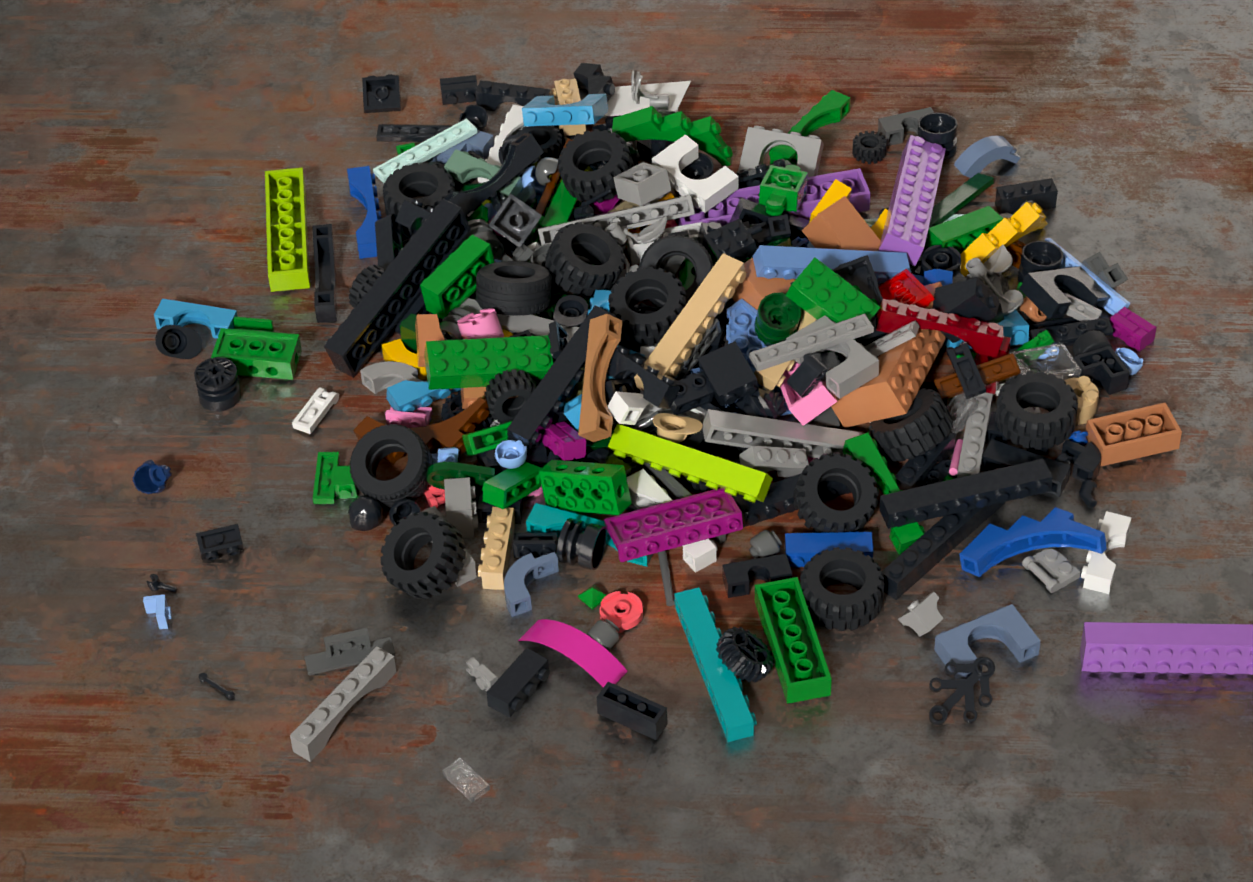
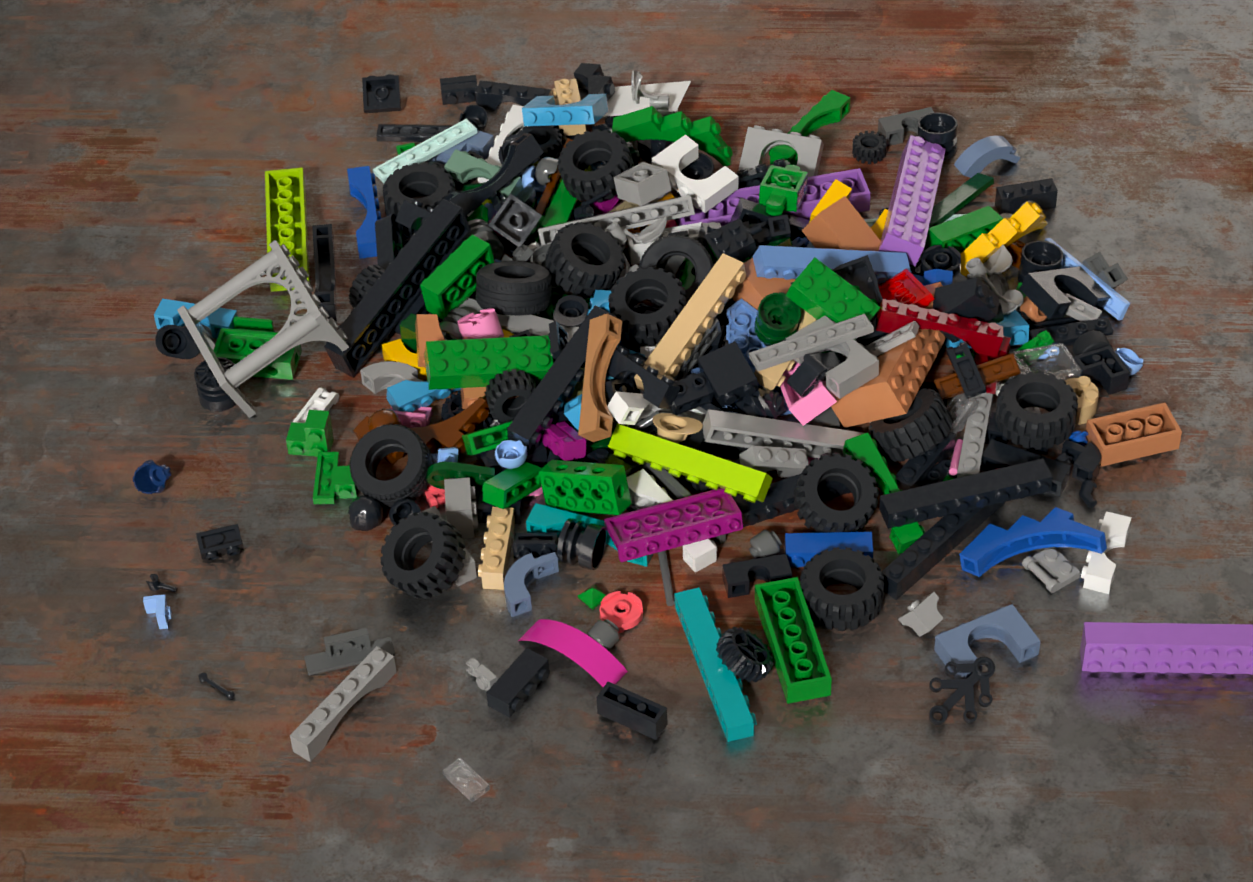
(307, 328): none -> light grey arch
(311, 436): none -> green brick
(383, 417): none -> reddish brown hair
(1132, 329): magenta brick -> none

